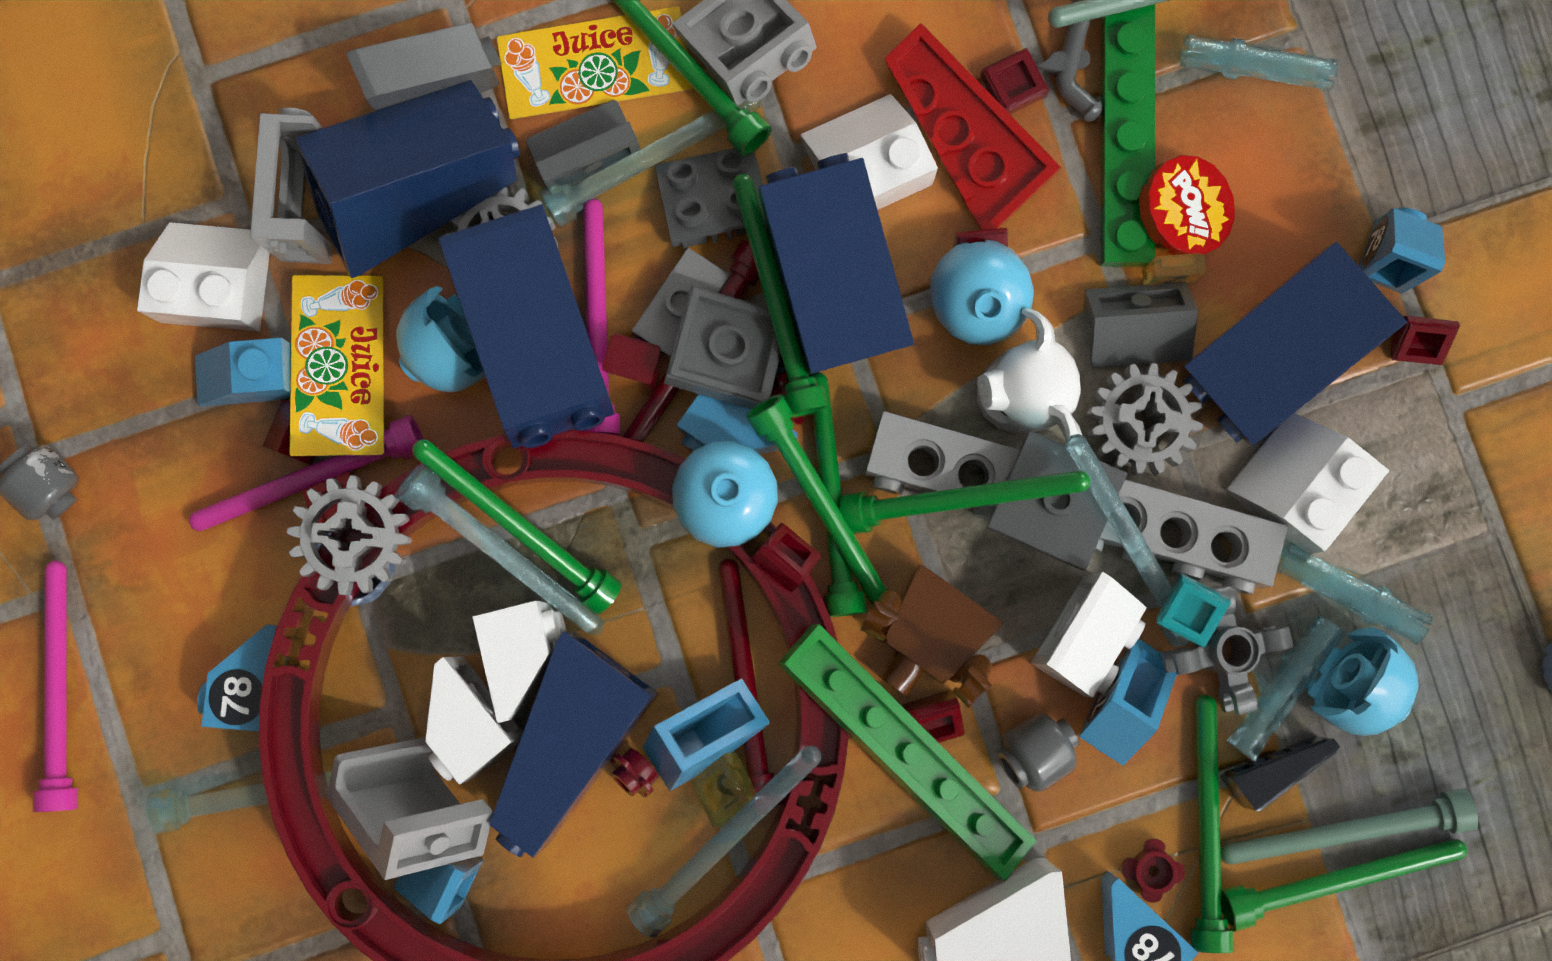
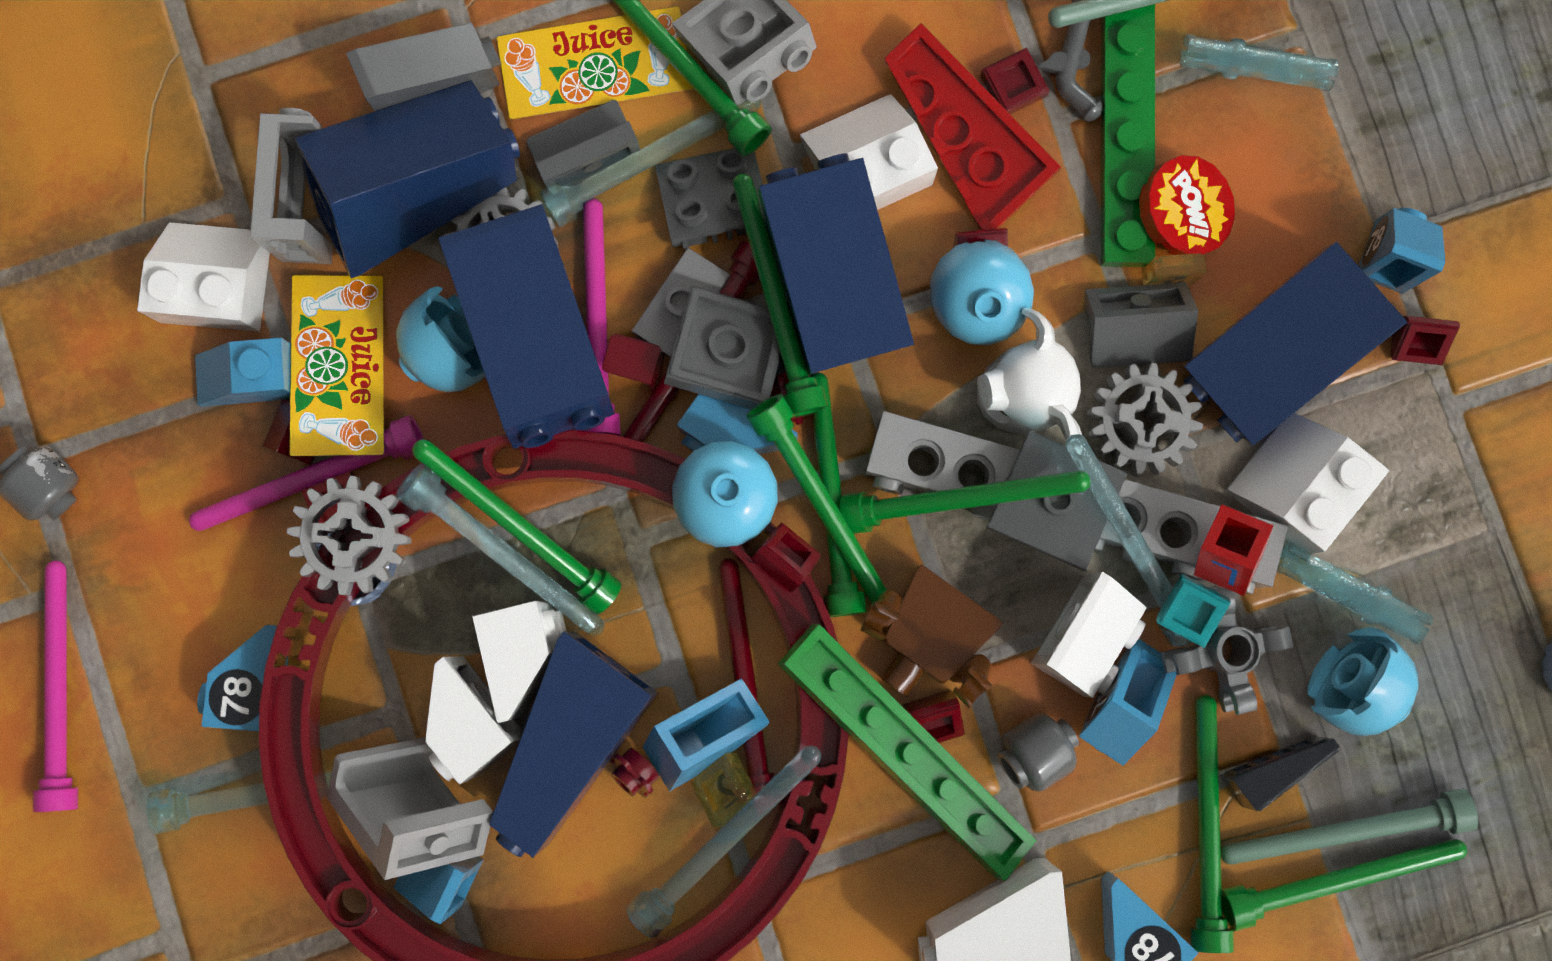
(1156, 885): dark red plate -> none
(1232, 550): none -> red brick
(1295, 674): clear light blue pin -> none

